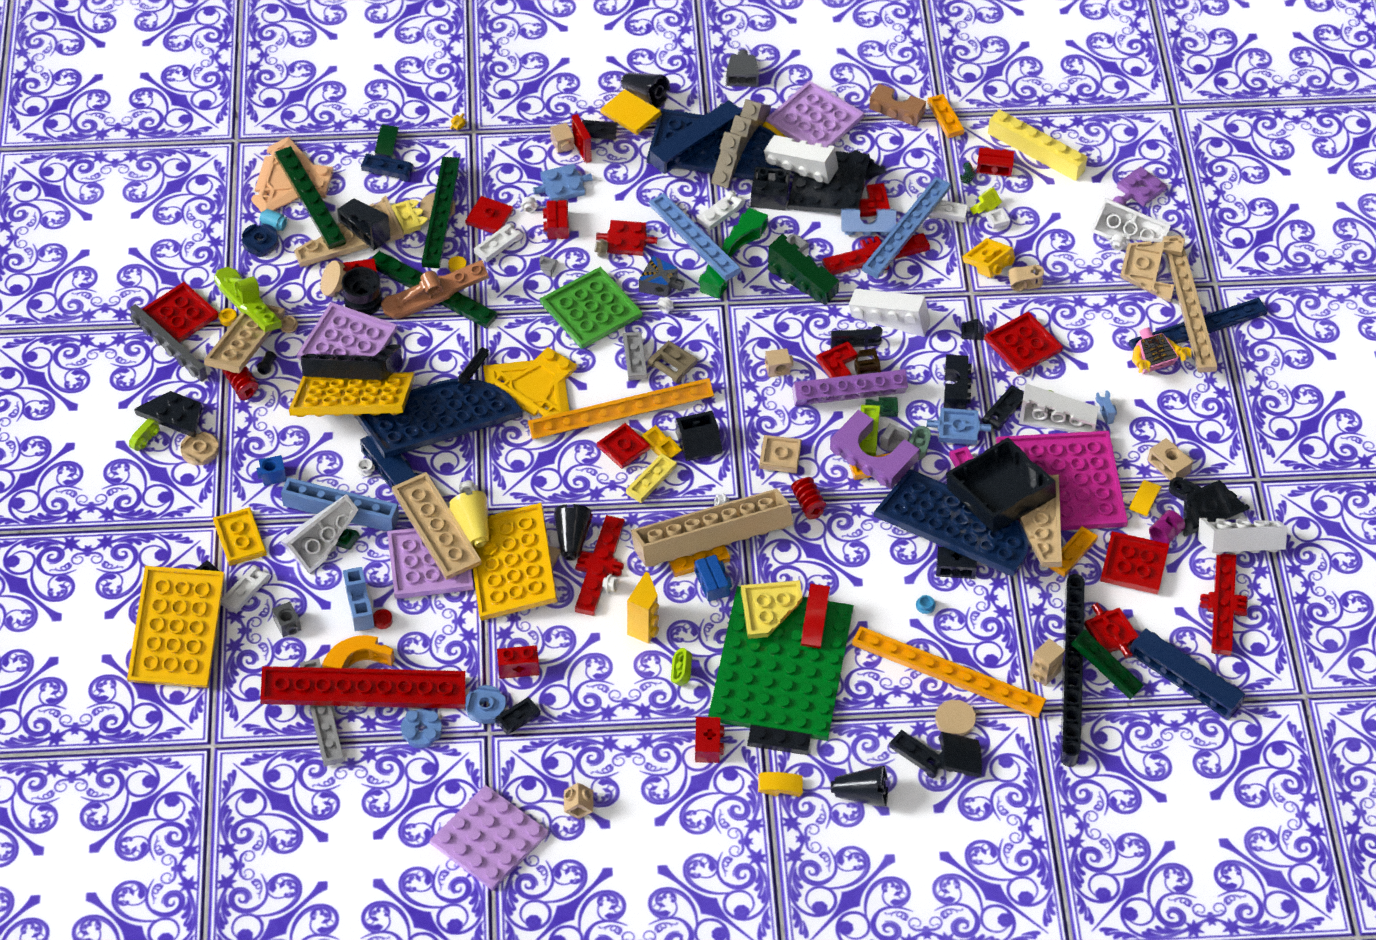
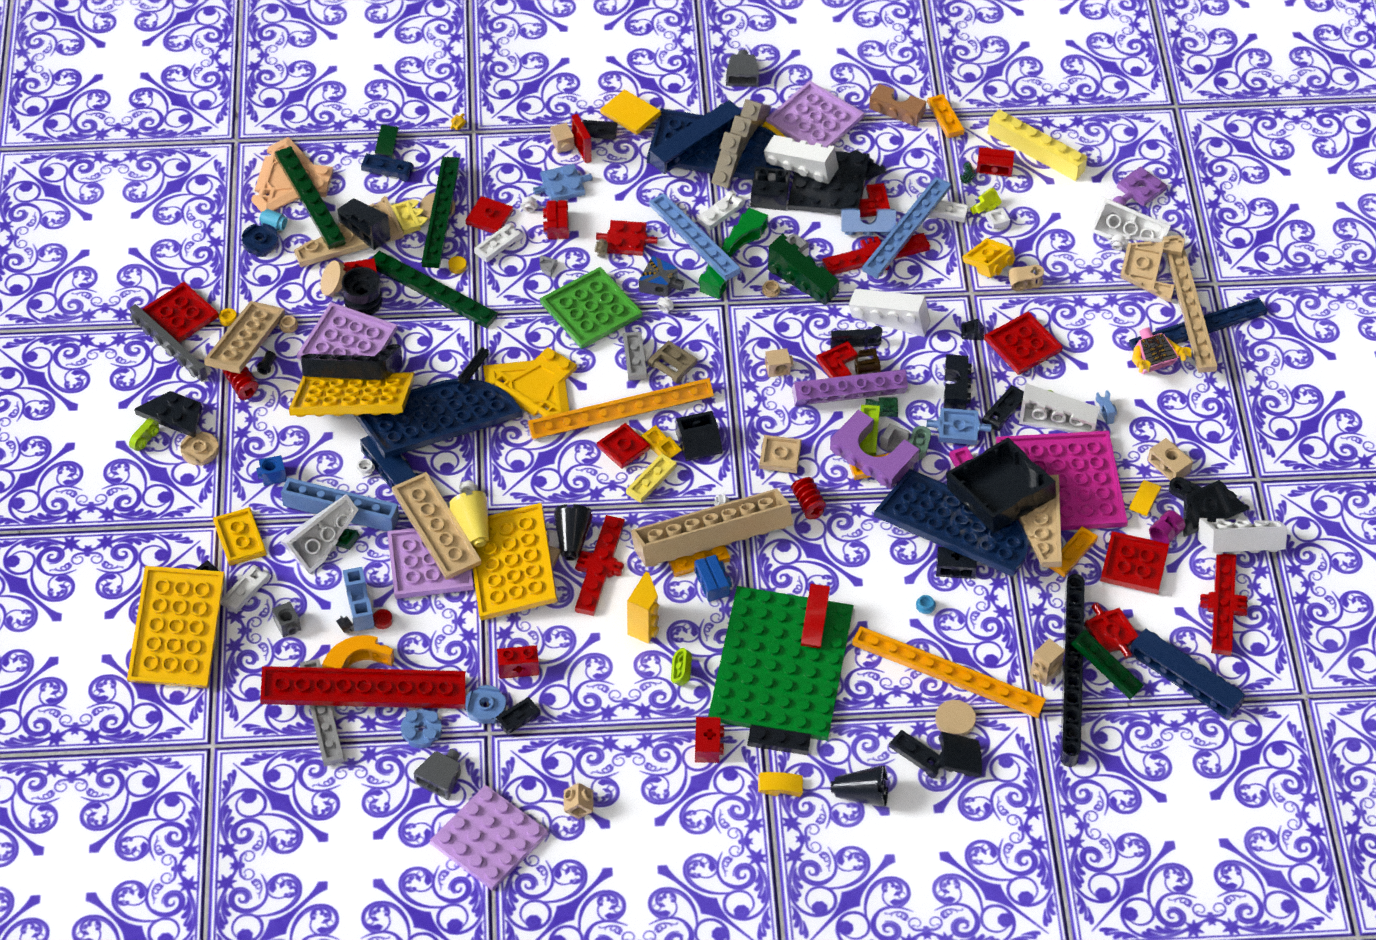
(246, 298): lime piece -> none
(344, 624): none -> black plate
(432, 290): nougat piece -> none
(439, 773): none -> dark grey torso
(610, 583): white plate -> none
(648, 87): black cone -> none
(768, 605): light yellow plate -> none
(771, 288): none -> tan plate

